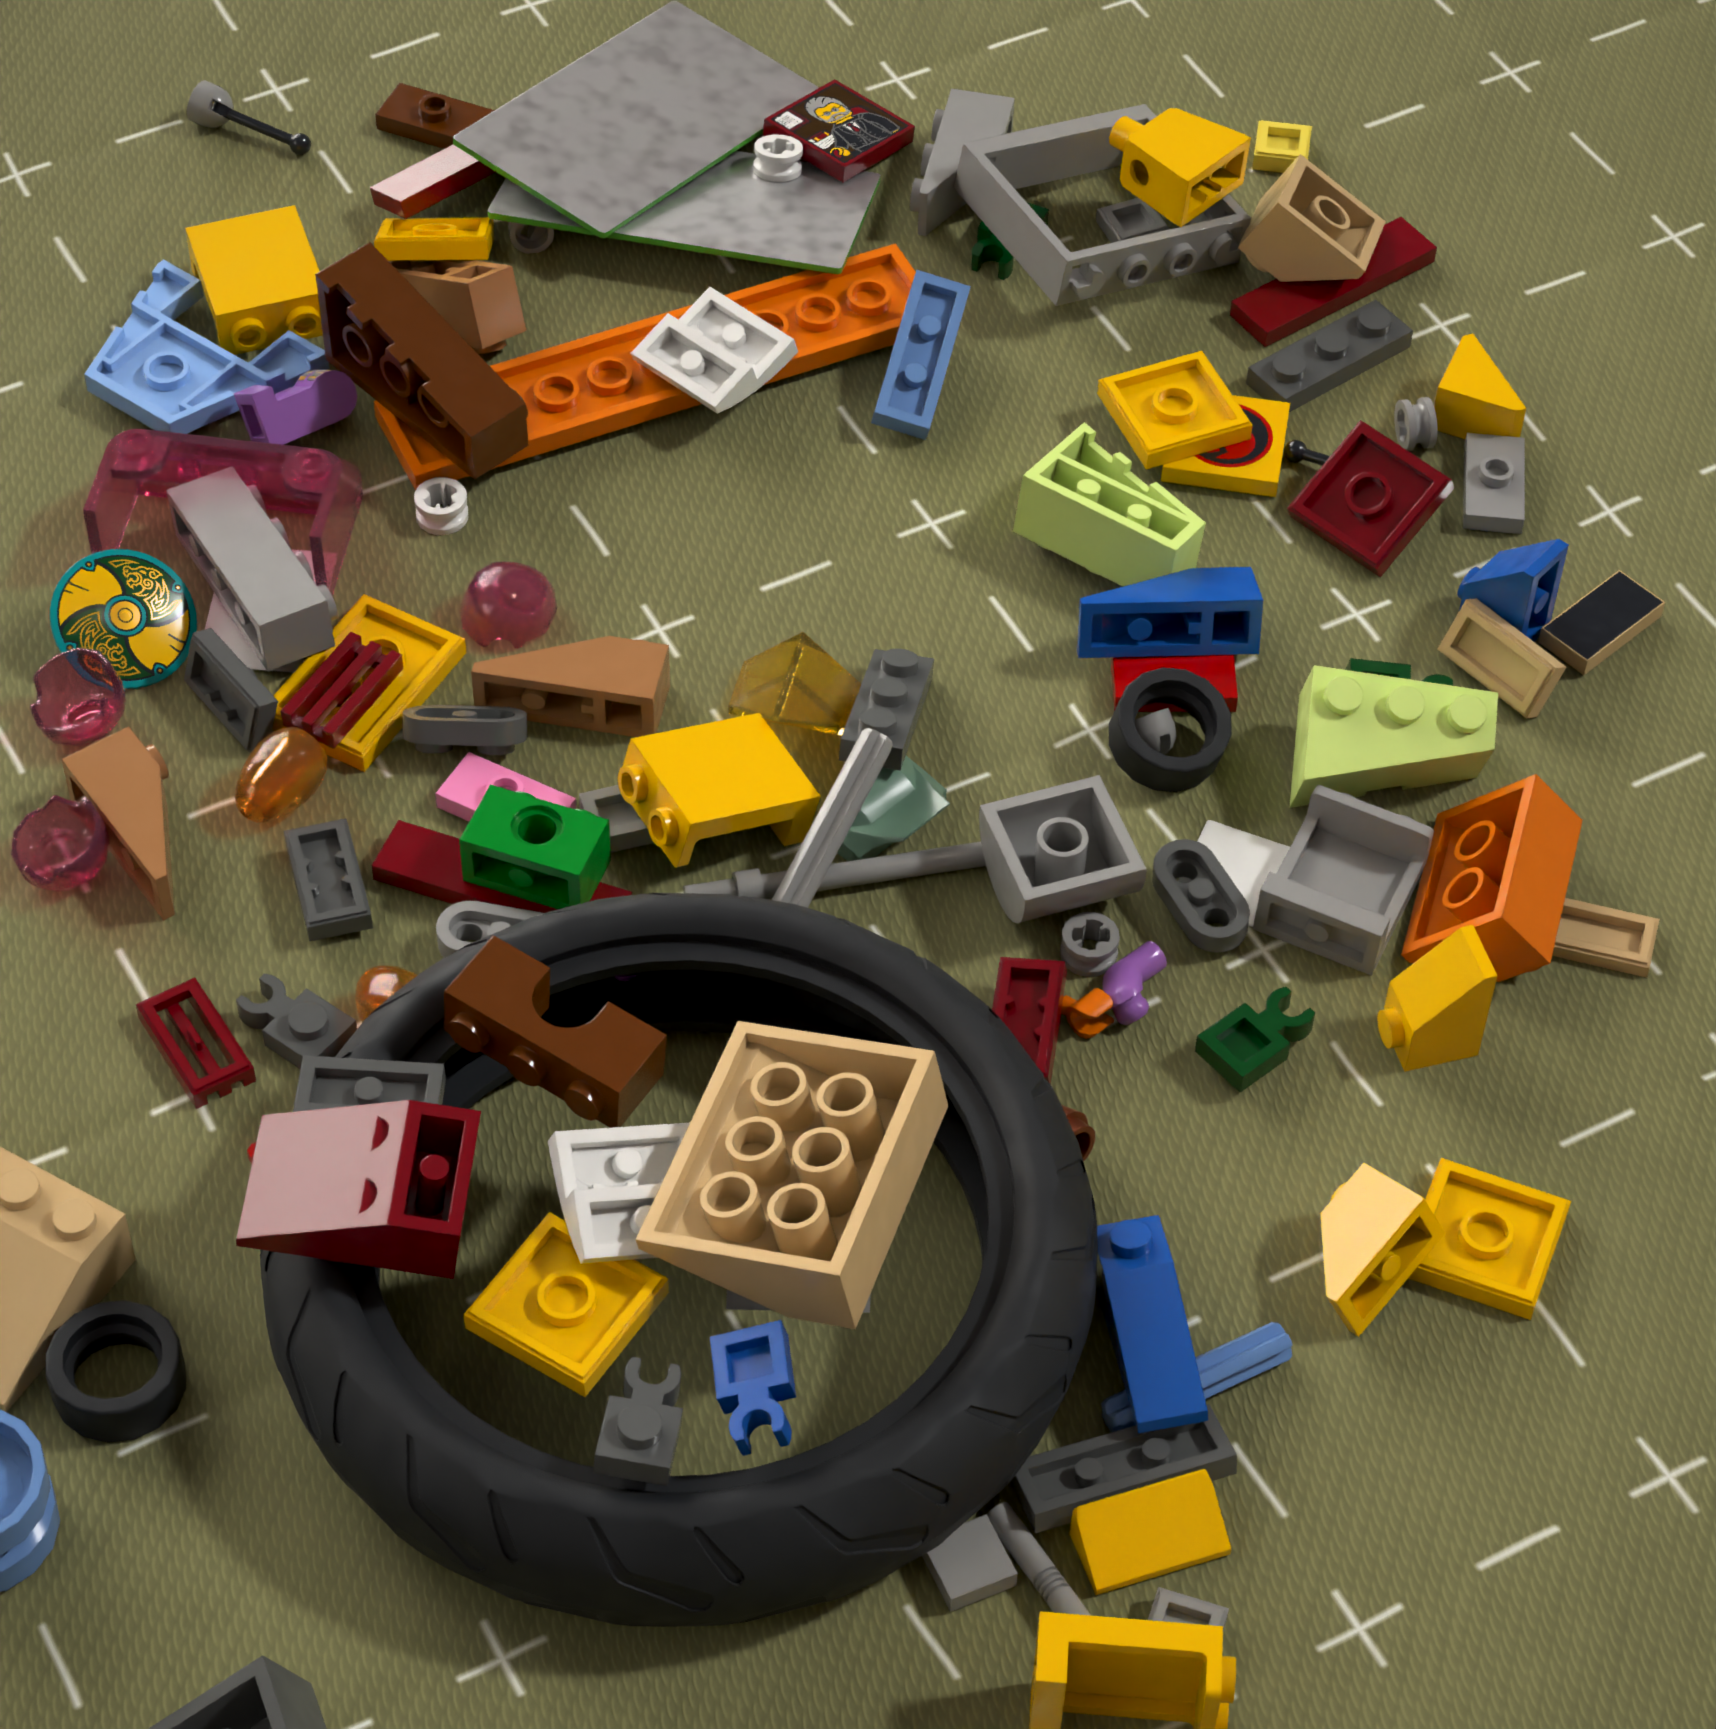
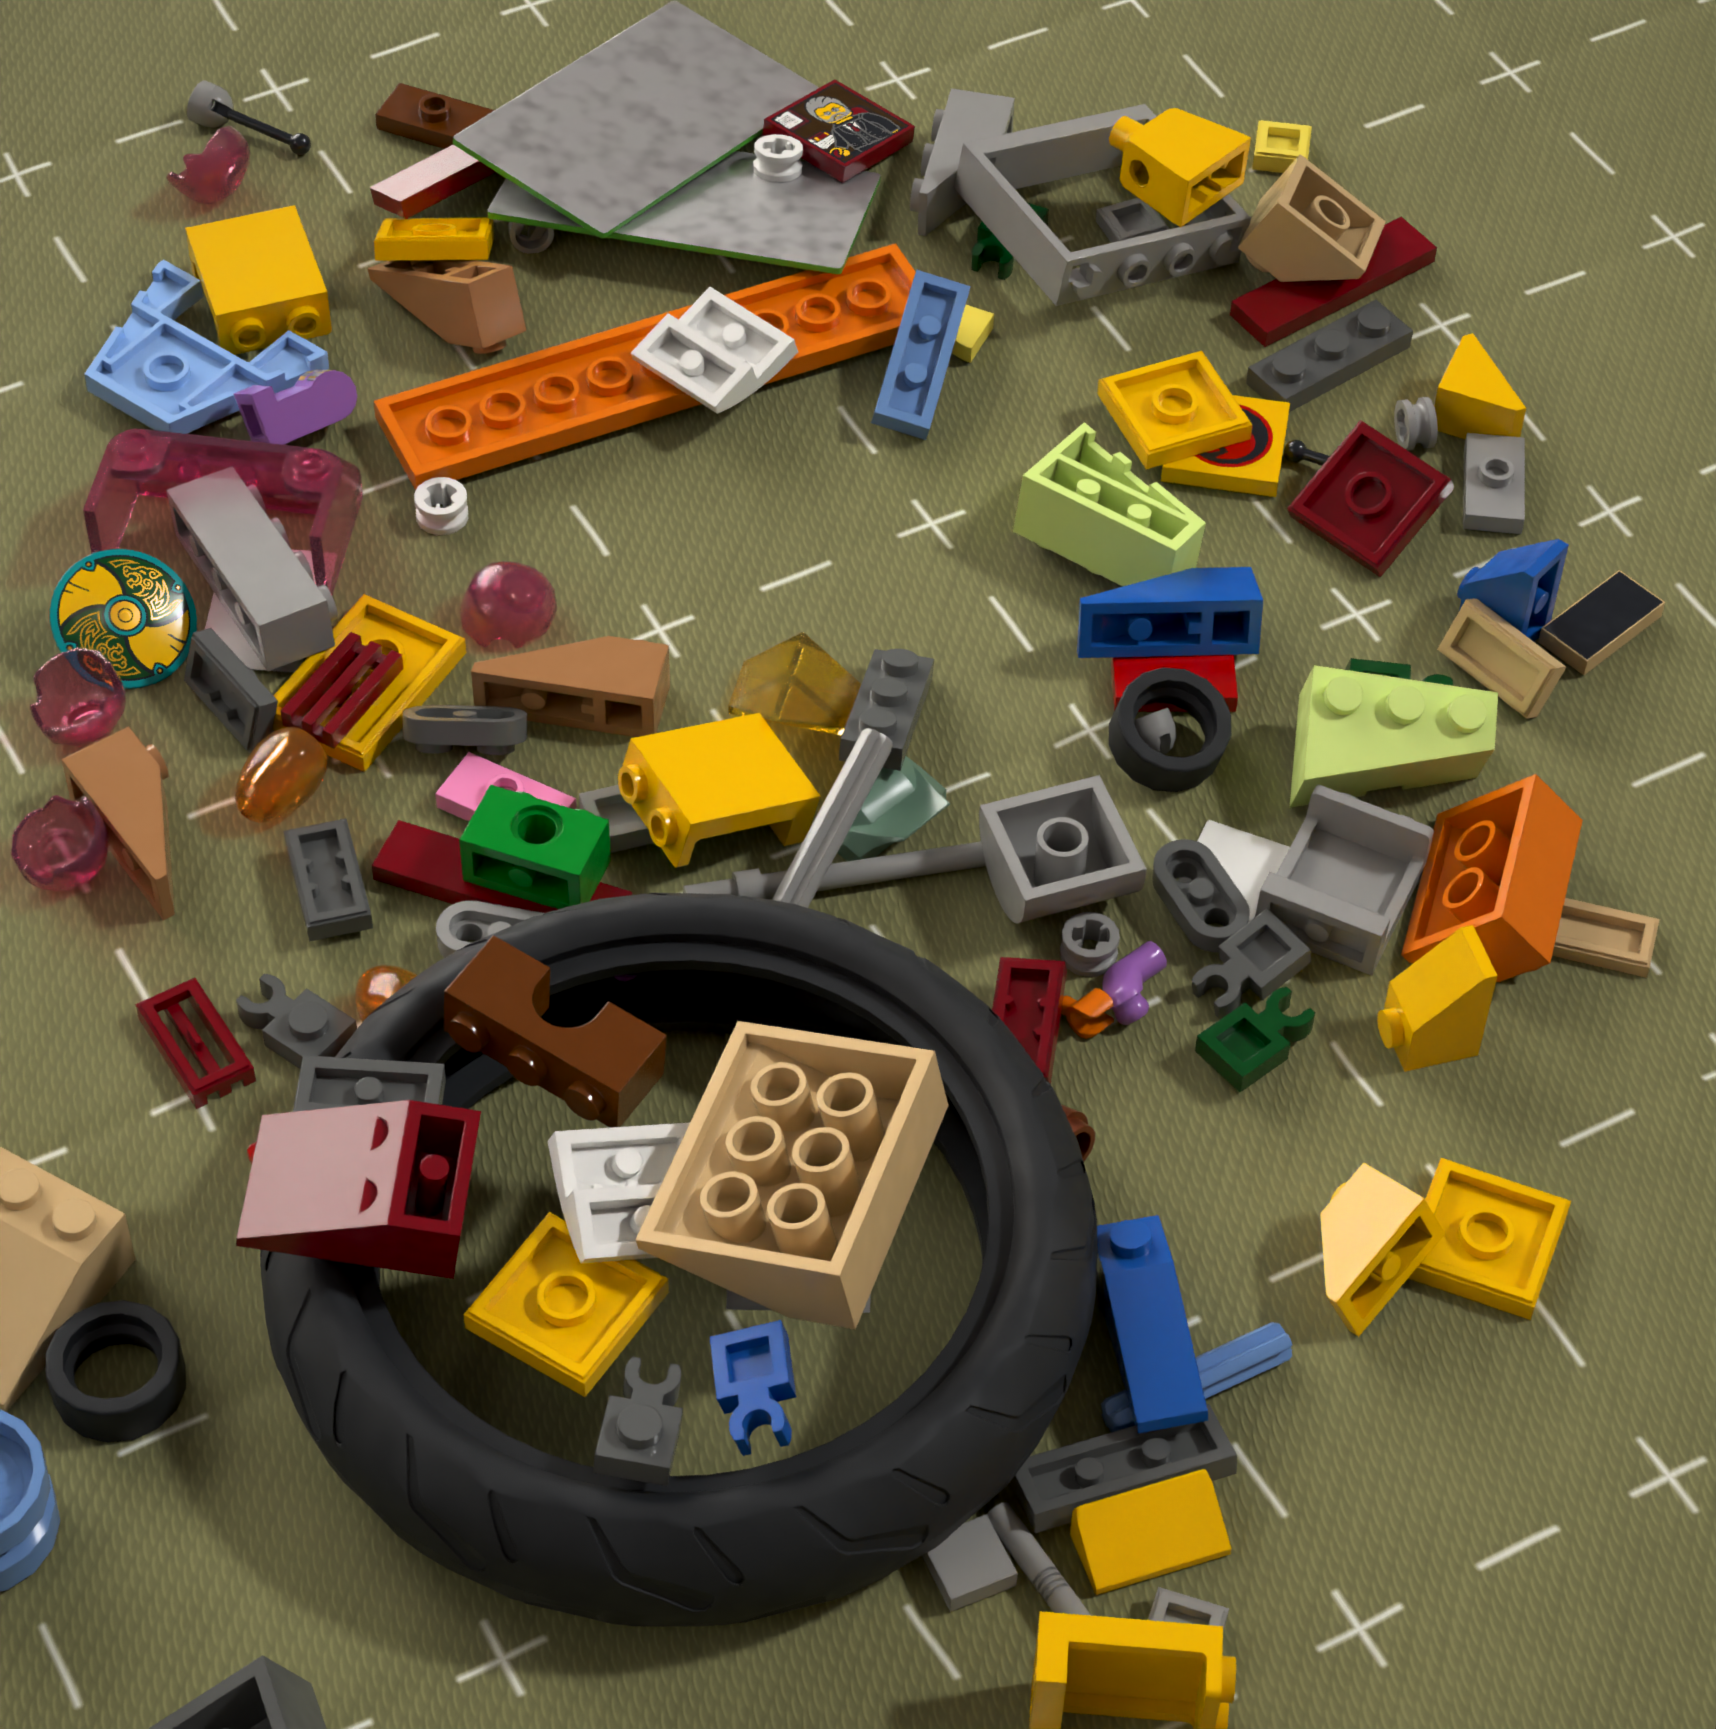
(216, 170): none -> clear pink hair
(417, 363): reddish brown wedge -> none
(972, 332): none -> light yellow tile
(1254, 958): none -> dark grey plate

